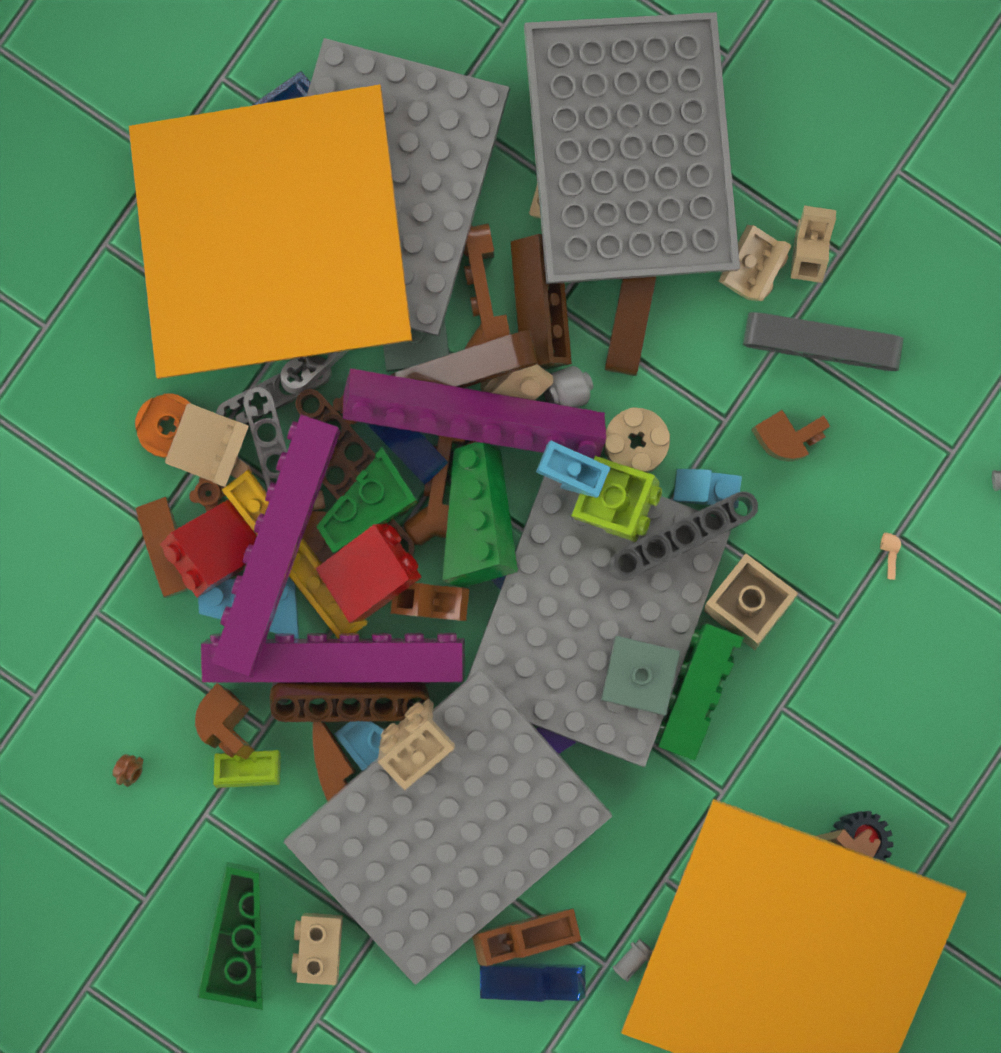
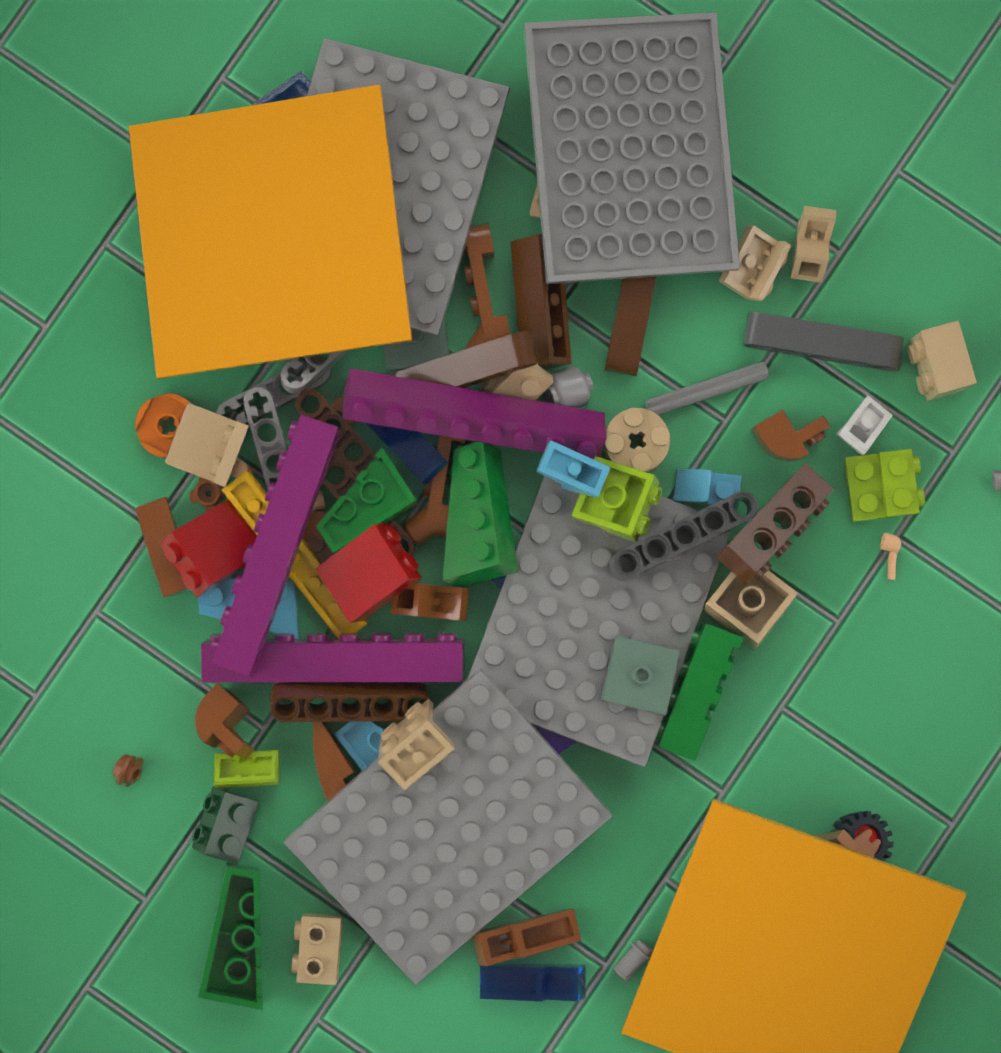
(224, 825): none -> dark green bracket
(708, 388): none -> light grey axle
(741, 553): none -> reddish brown brick
(864, 425): none -> white slope
(883, 485): none -> lime plate
(941, 361): none -> tan brick

